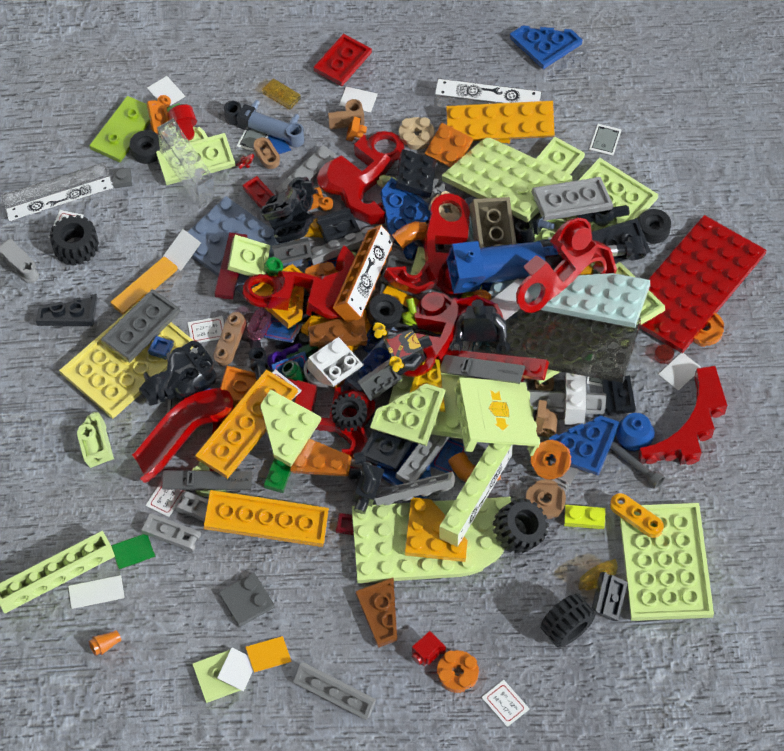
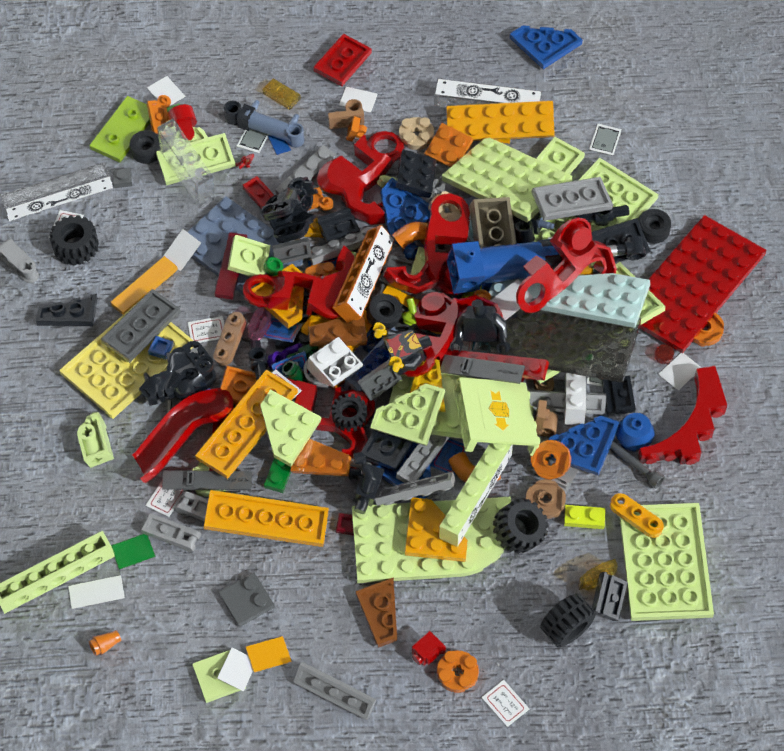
(267, 154): medium nougat plate -> none

